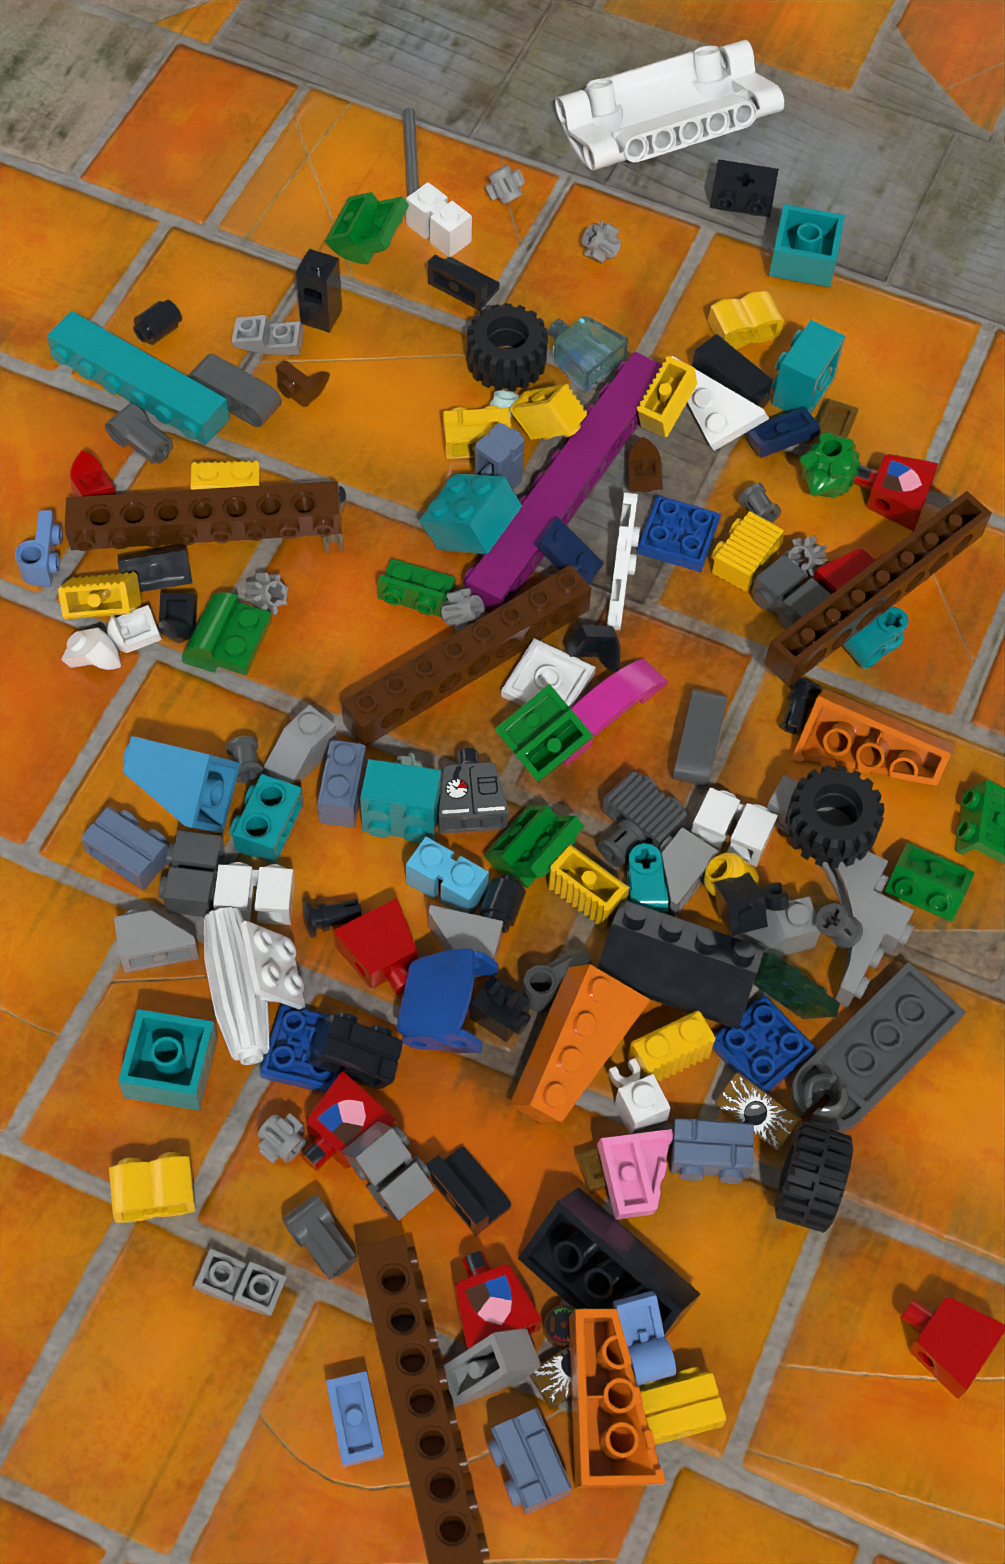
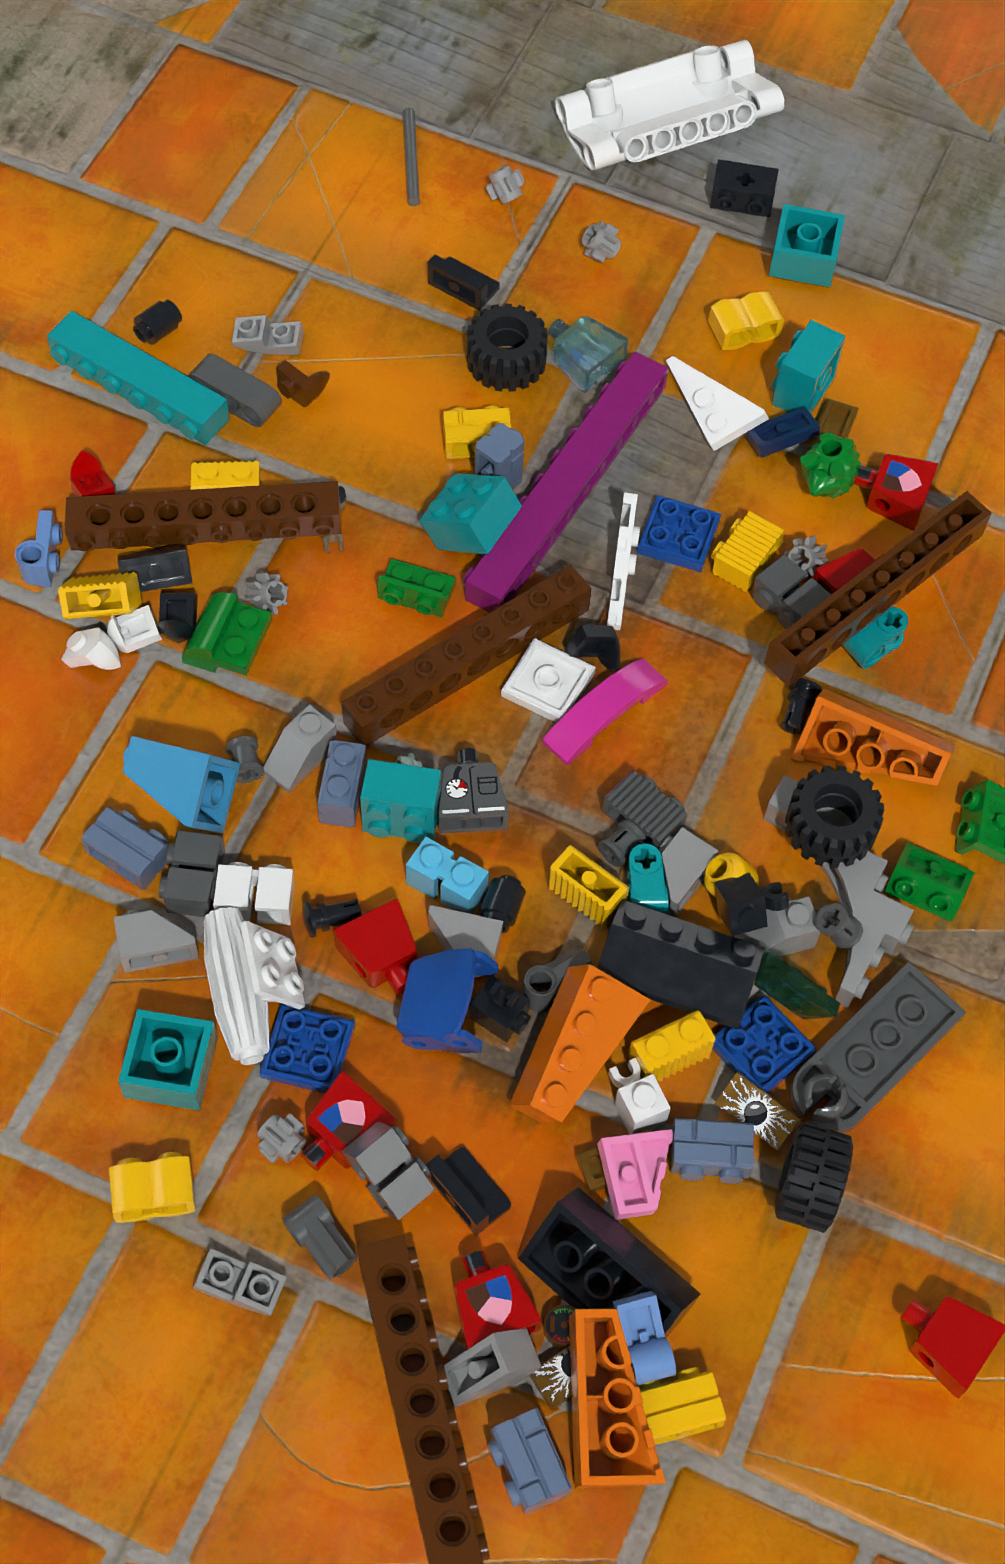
(133, 428): dark grey piece -> none
(274, 820): teal brick -> none
(319, 290): black brick -> none
(354, 1419): medium blue plate -> none
(359, 1051): black brick -> none
(365, 226): green brick -> none
(442, 221): white piece -> none
(462, 609): light grey gear -> none
(504, 399): light aqua plate -> none
(533, 843): green brick -> none
(544, 733): green brick -> none
(549, 412): yellow brick -> none
(566, 548): dark blue plate -> none
(644, 467): reddish brown plate -> none
(667, 396): yellow brick -> none
(700, 737): dark grey beam -> none
(733, 370): black brick -> none
(751, 832): white piece -> none
(758, 502): dark grey bush -> none

